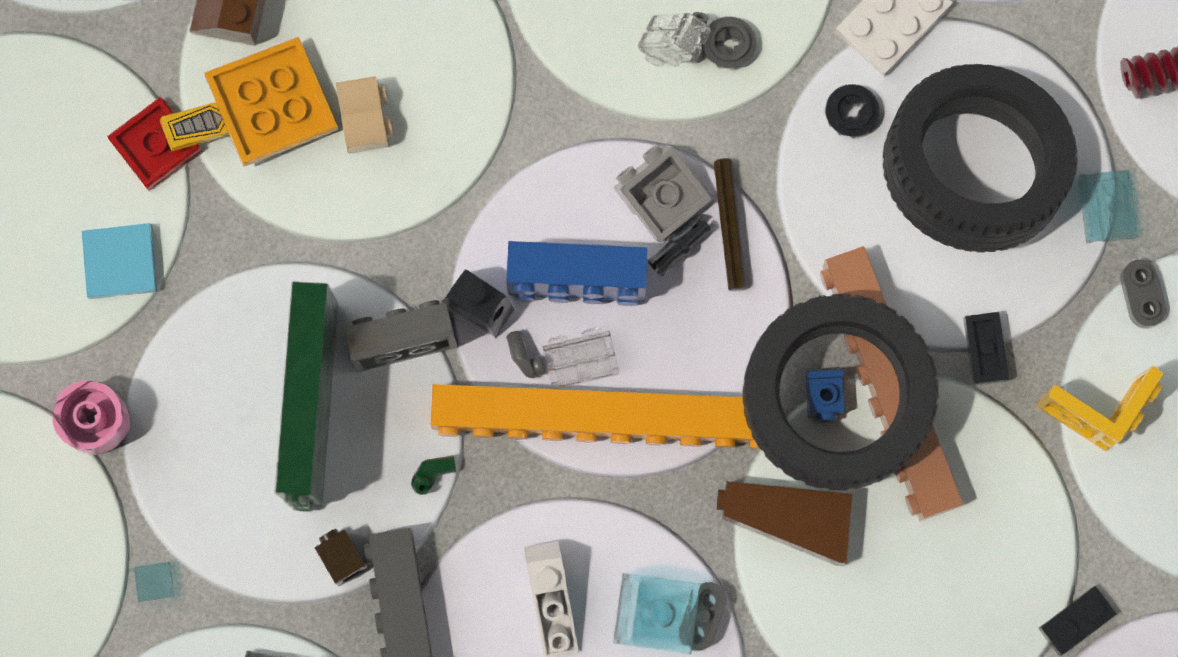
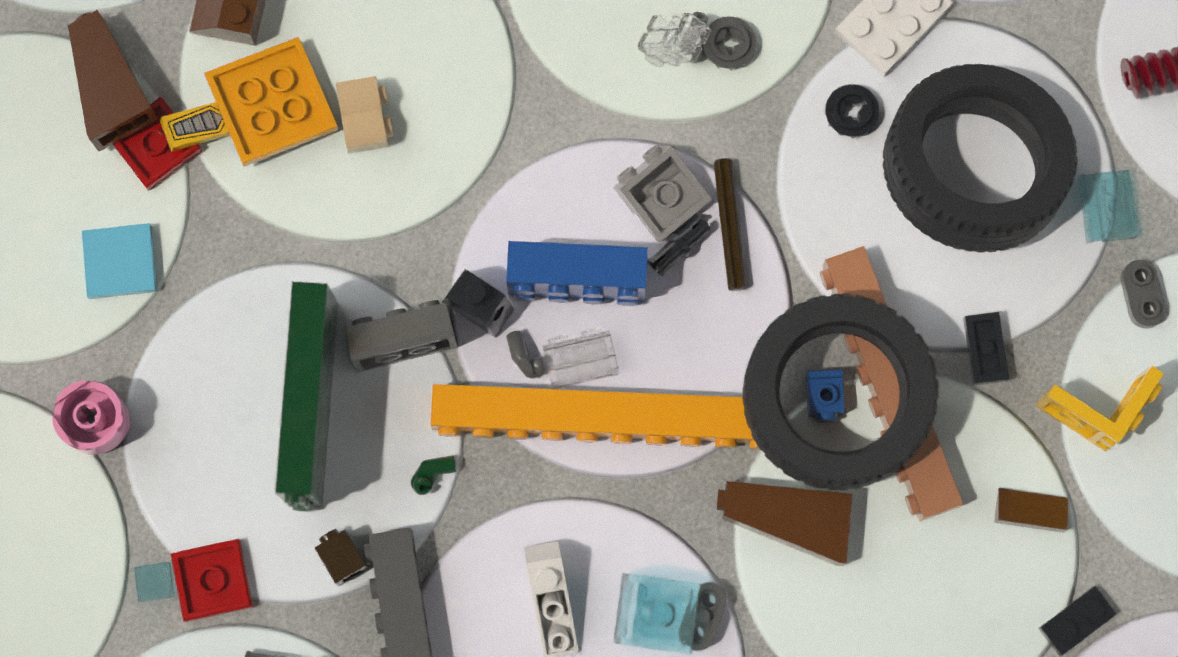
(107, 86): none -> reddish brown slope
(211, 580): none -> red tile
(1031, 510): none -> reddish brown slope

